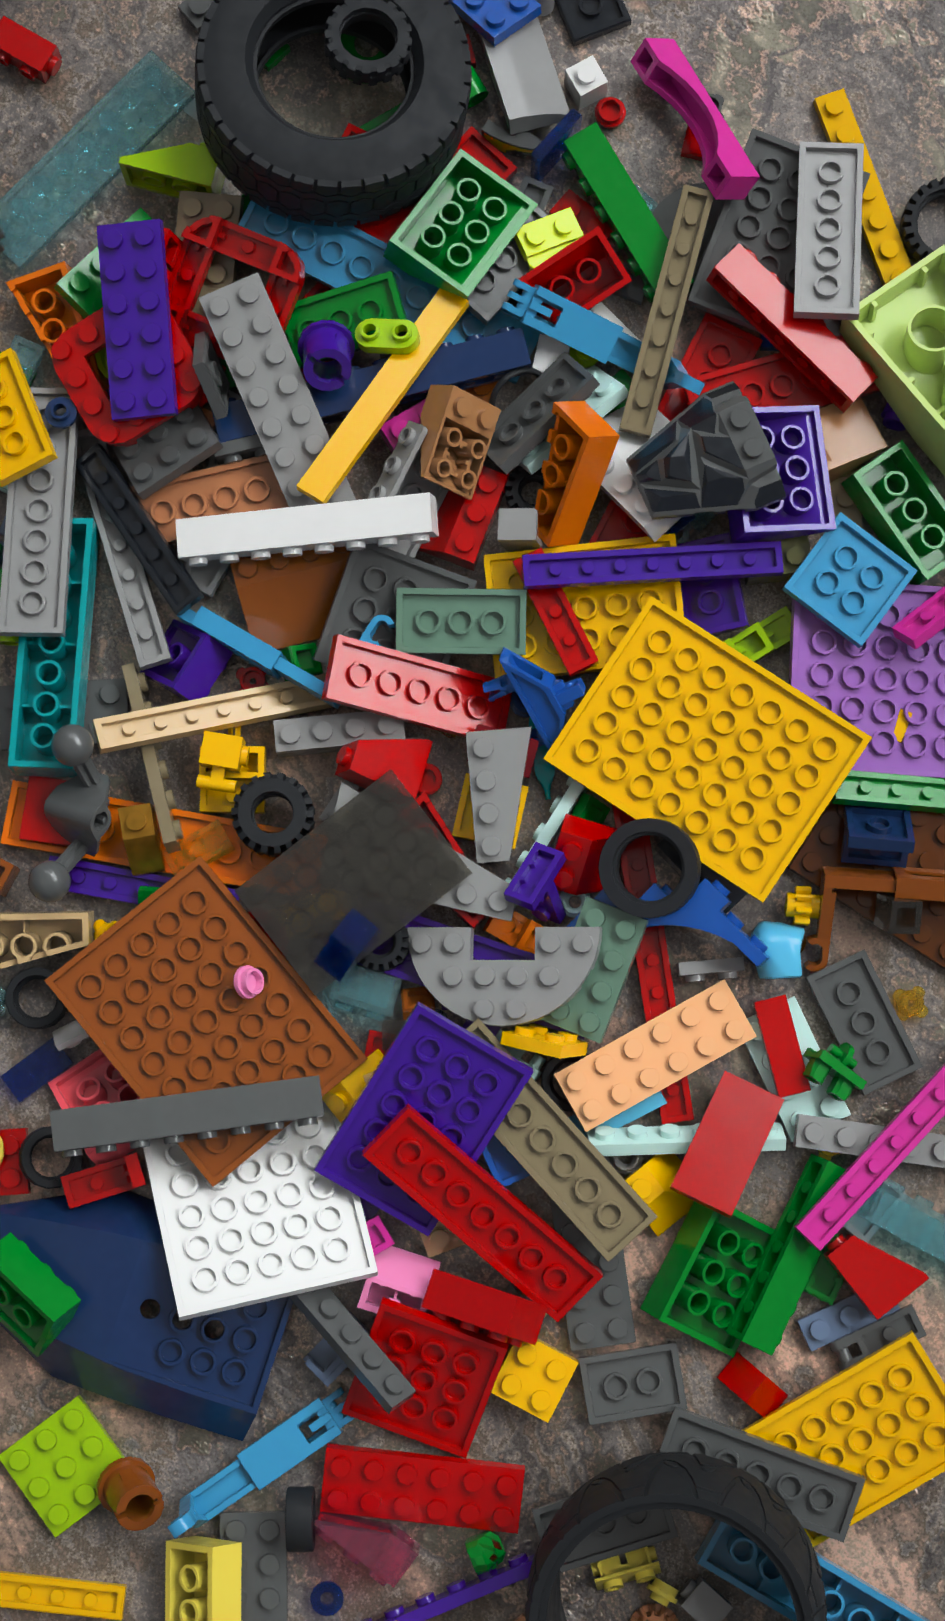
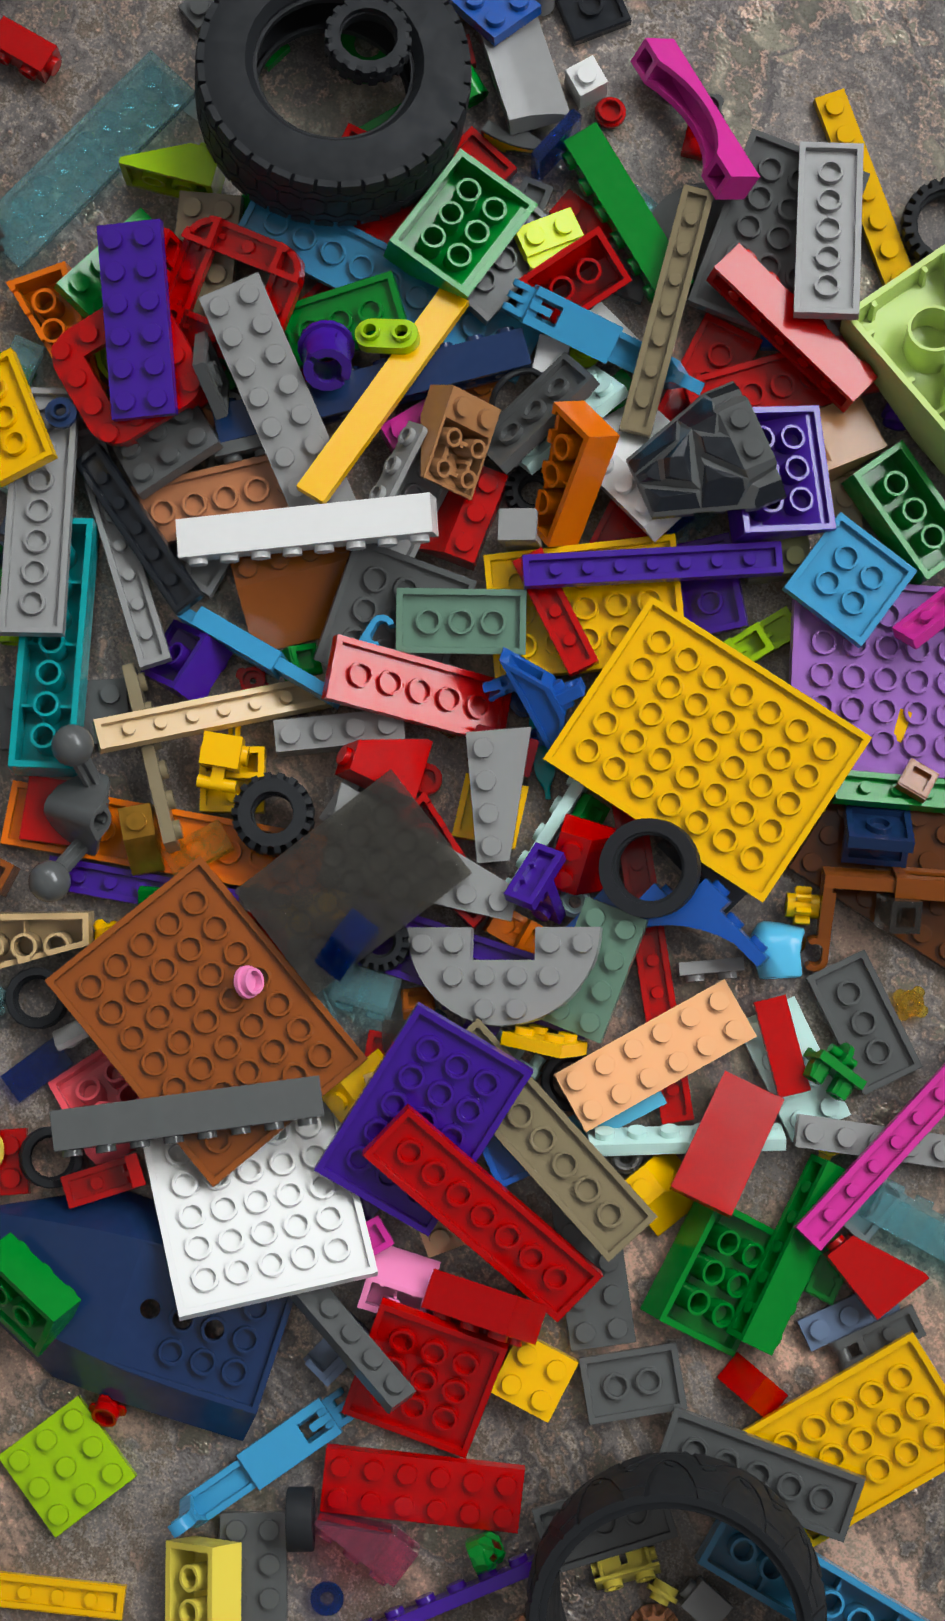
(106, 1411): none -> red plate
(130, 1493): dark orange piece -> none
(916, 780): none -> tile

